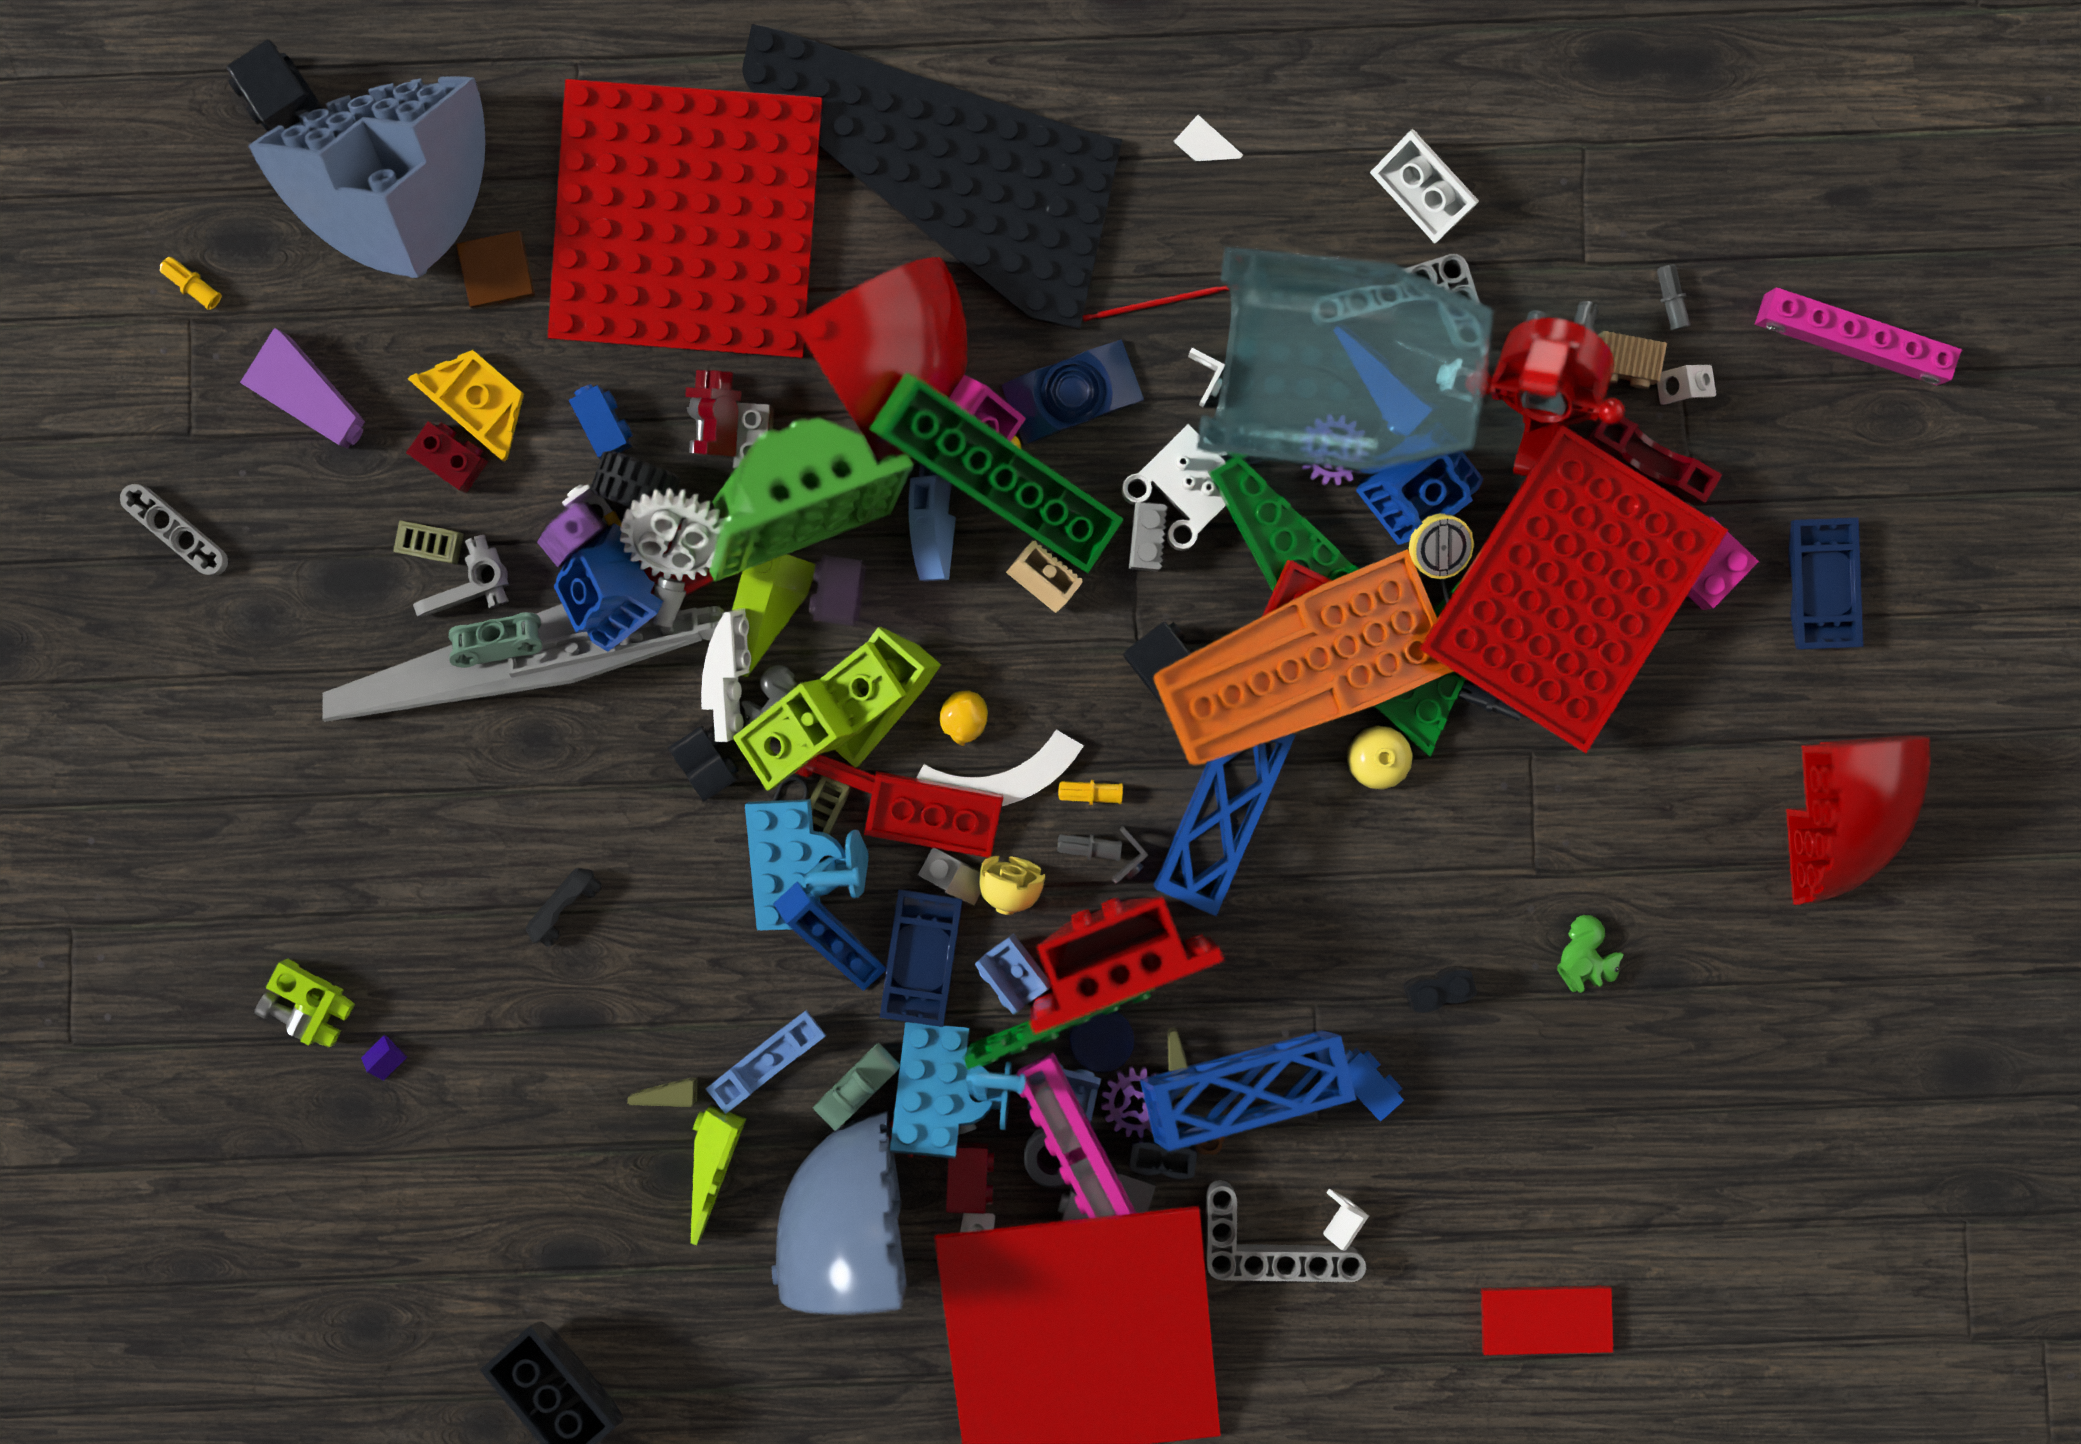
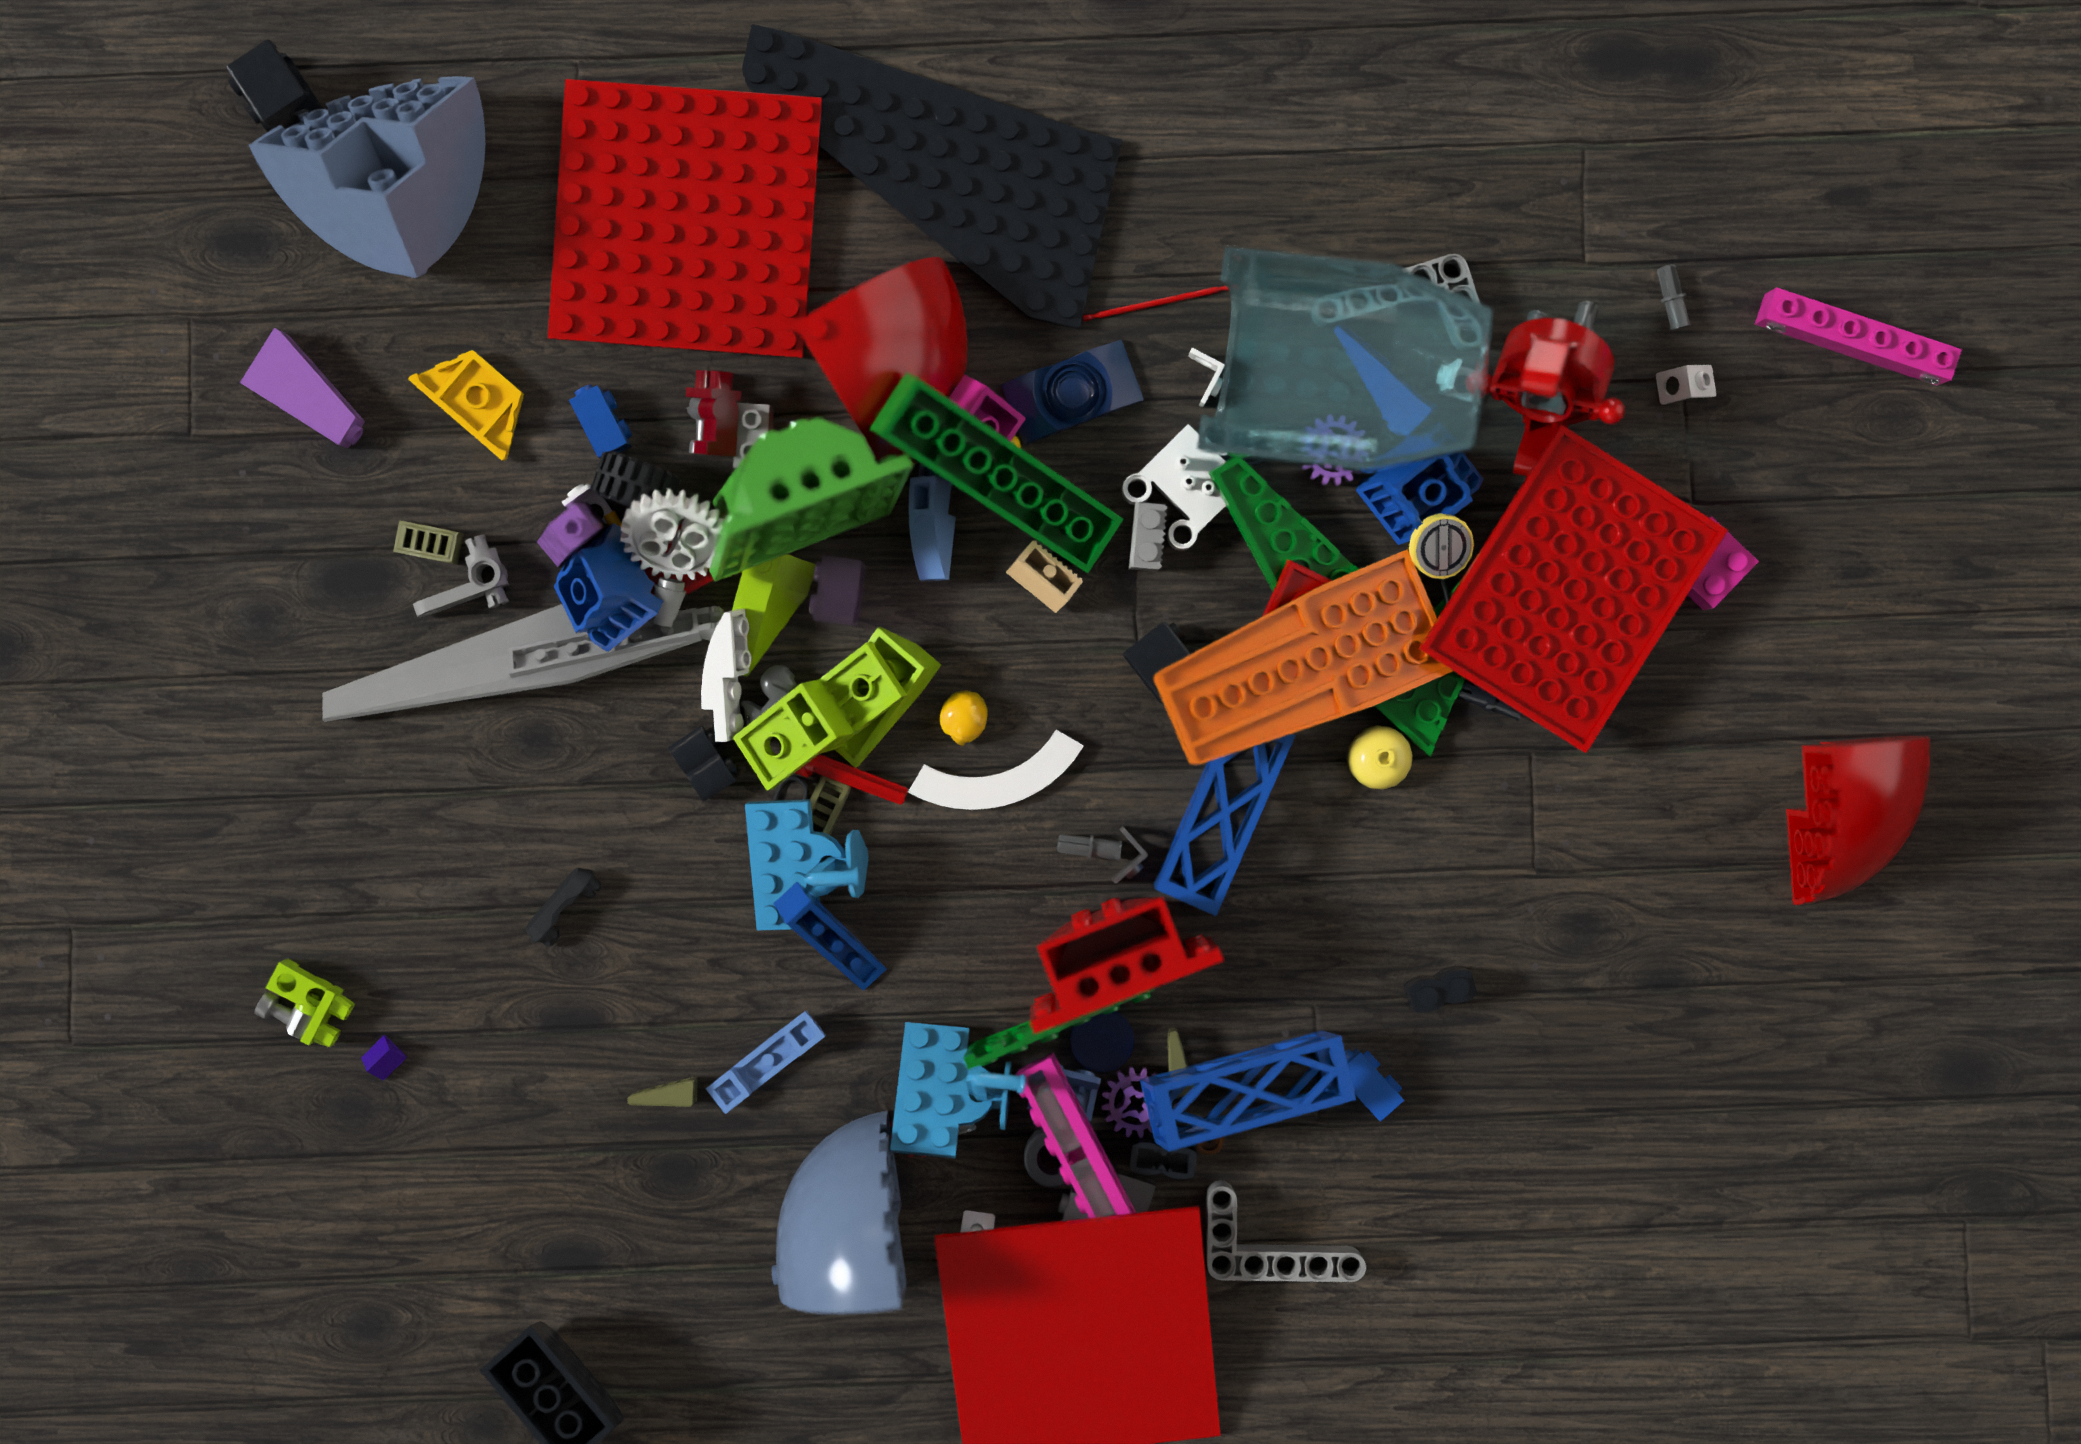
(172, 532): light grey beam -> none
(190, 283): yellow axle -> none
(448, 457): dark red brick -> none
(495, 269): reddish brown tile -> none
(495, 640): sand green piece -> none
(712, 1155): lime wedge -> none
(856, 1086): sand green piece -> none
(921, 958): dark blue slope -> none
(933, 814): red tile -> none
(951, 875): light grey slope -> none
(968, 1179): dark red brick -> none
(1010, 885): light yellow cylinder -> none
(1012, 974): medium blue bracket -> none
(1091, 792): yellow axle -> none
(1205, 143): white sticker -> none
(1345, 1222): white bracket -> none
(1424, 186): white slope -> none
(1547, 1320): red tile -> none
(1582, 961): bright green animal -> none
(1635, 359): tan brick -> none
(1672, 471): dark red arch -> none
(1826, 583): dark blue slope -> none

